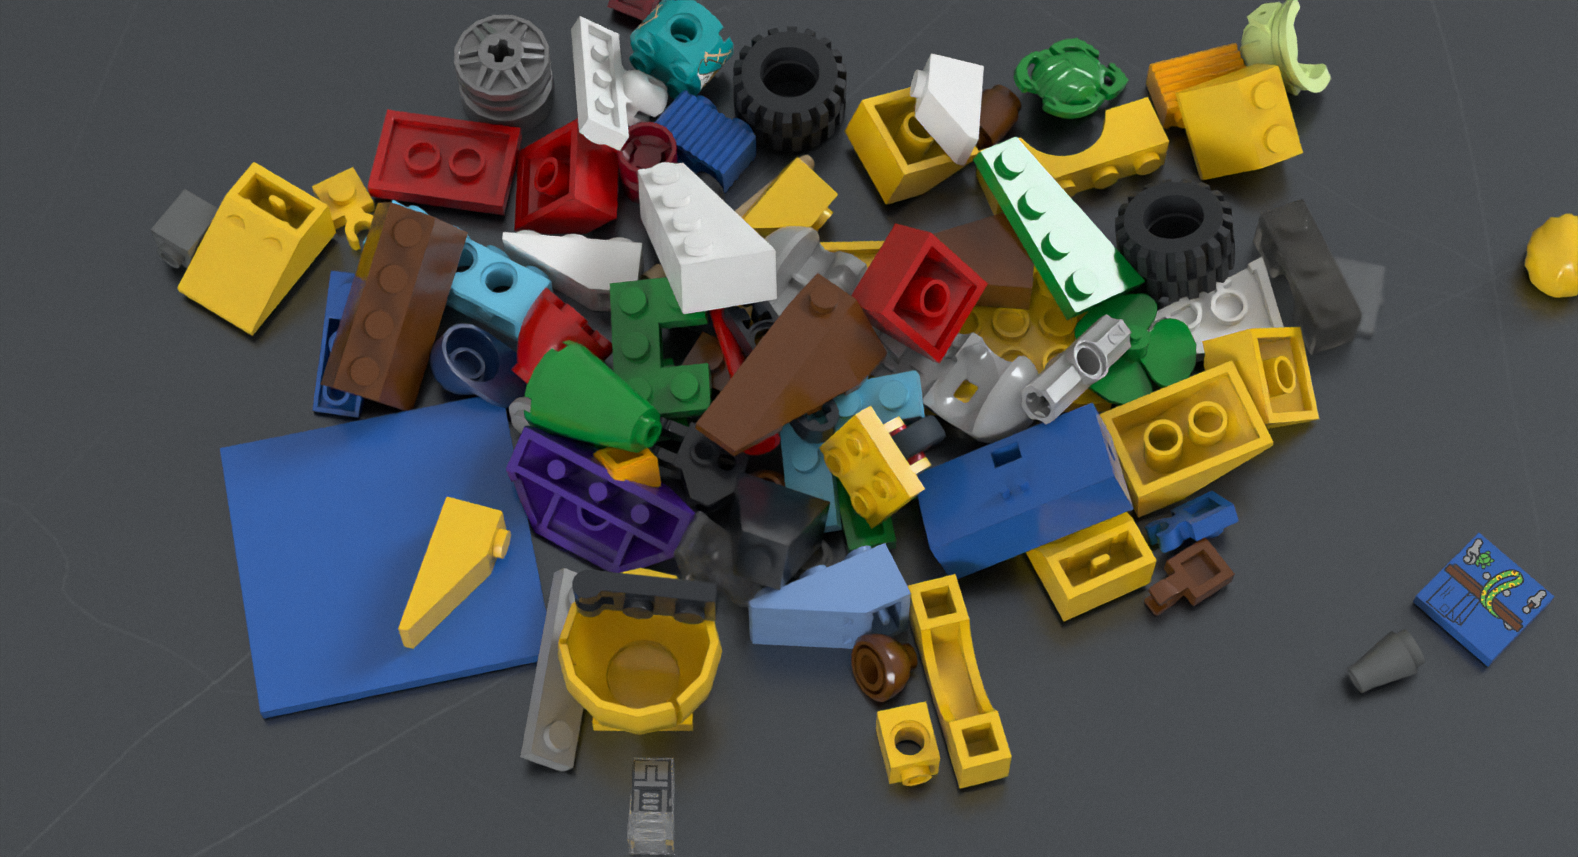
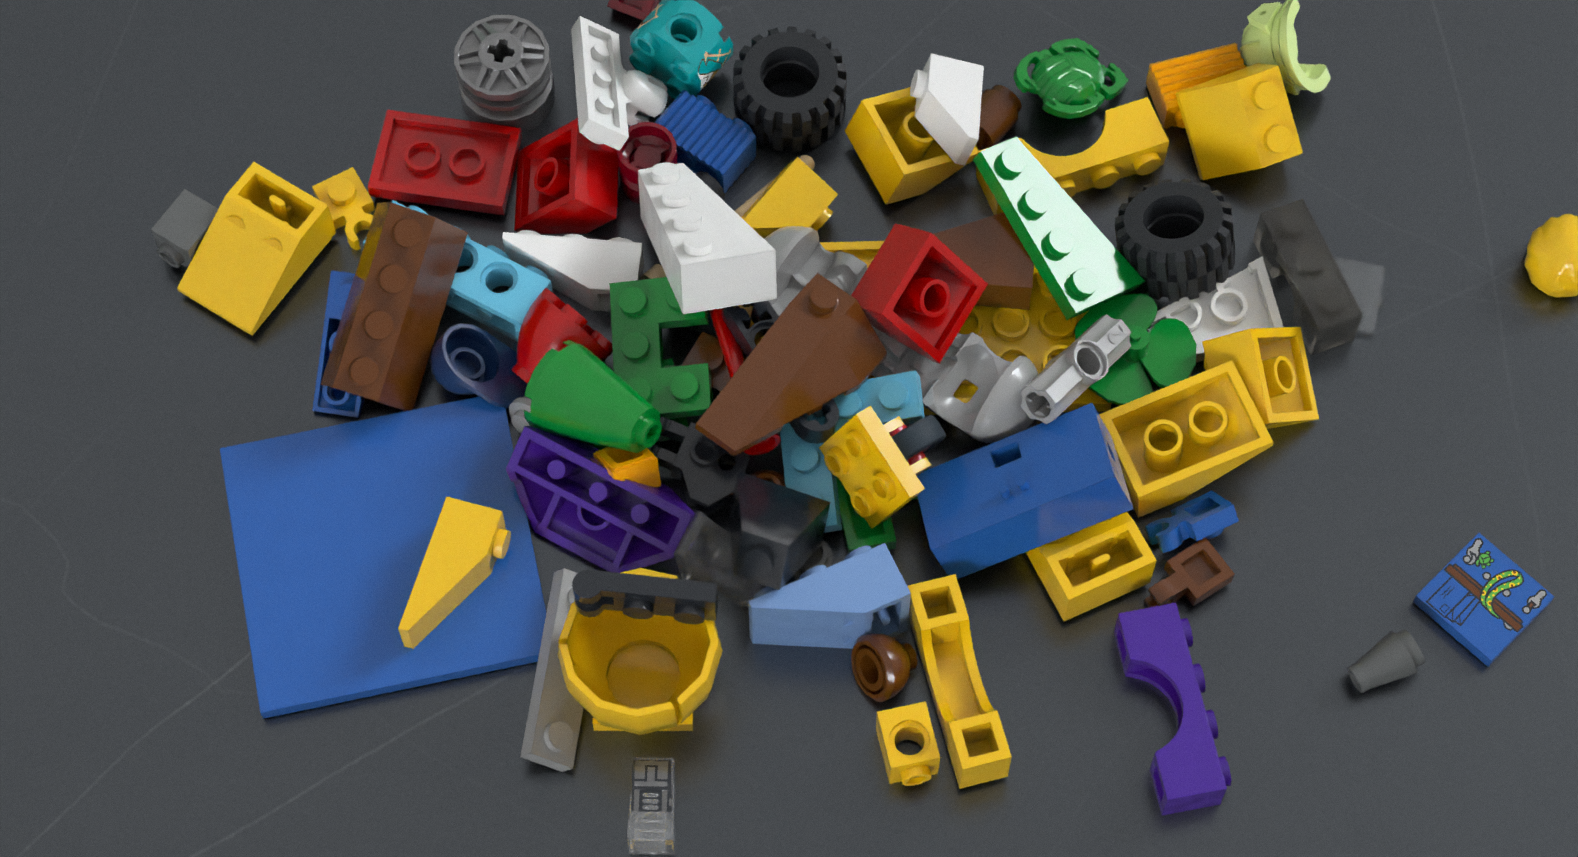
(1156, 650): none -> dark purple arch

